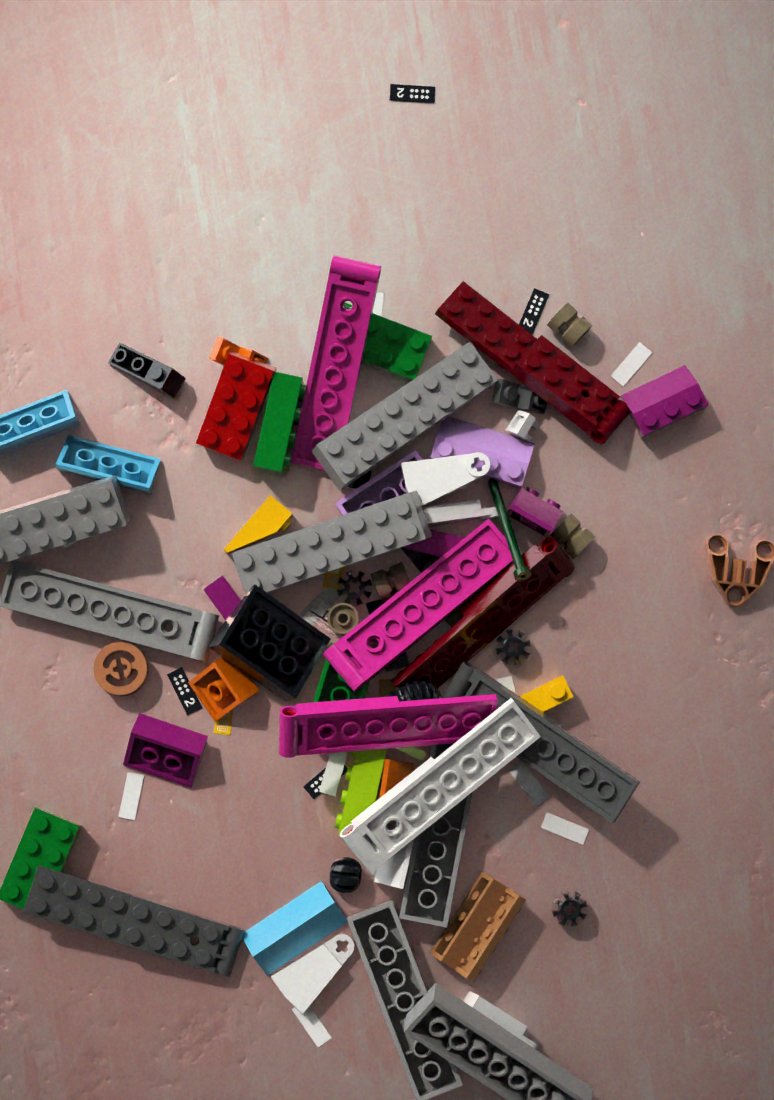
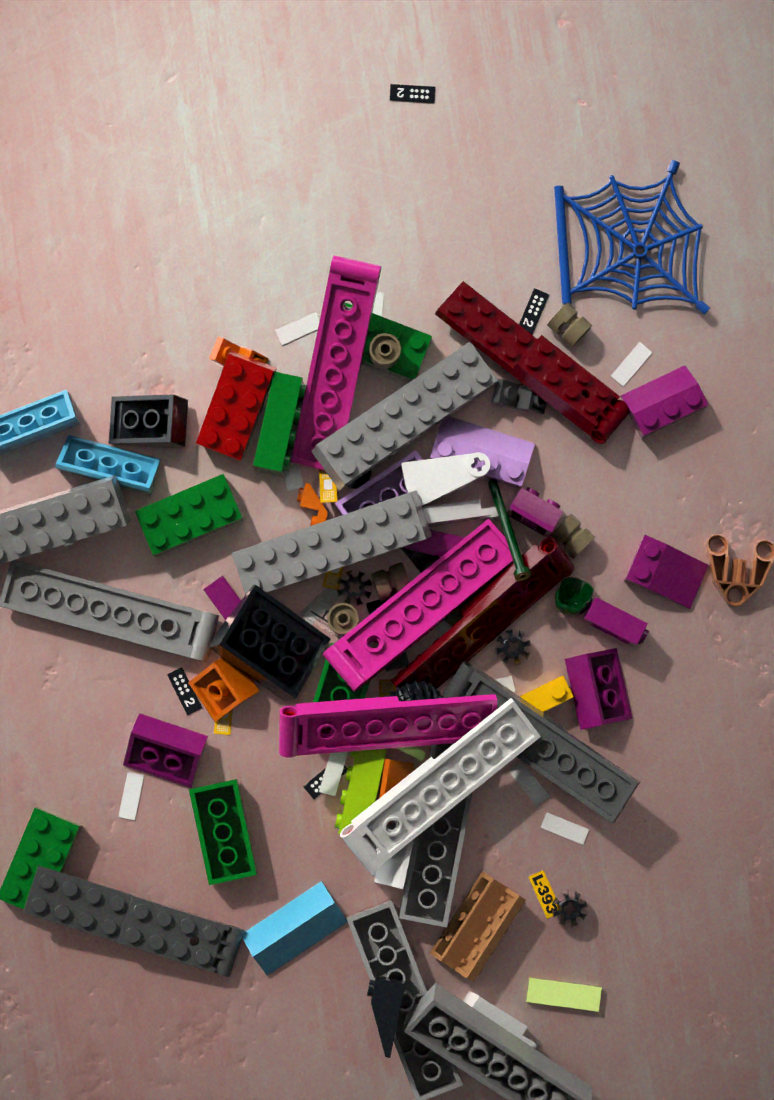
(102, 673): nougat wheel -> none
(147, 370): black slope -> none
(148, 421): none -> black slope
(188, 515): none -> green brick
(223, 832): none -> green brick
(264, 523): yellow slope -> none
(293, 477): none -> white sticker
(298, 328): none -> white sticker
(310, 501): none -> orange slope
(312, 972): white piece -> none
(313, 1026): white sticker -> none
(328, 489): none -> yellow sticker
(345, 875): black piece -> none
(385, 351): none -> dark tan wheel
(386, 1002): none -> black slope
(521, 425): white tile -> none
(543, 892): none -> yellow sticker
(563, 994): none -> yellowish green tile
(566, 290): none -> blue animal
(573, 596): none -> dark green hair
(598, 688): none -> magenta slope
(615, 622): none -> magenta window
(666, 571): none -> magenta slope

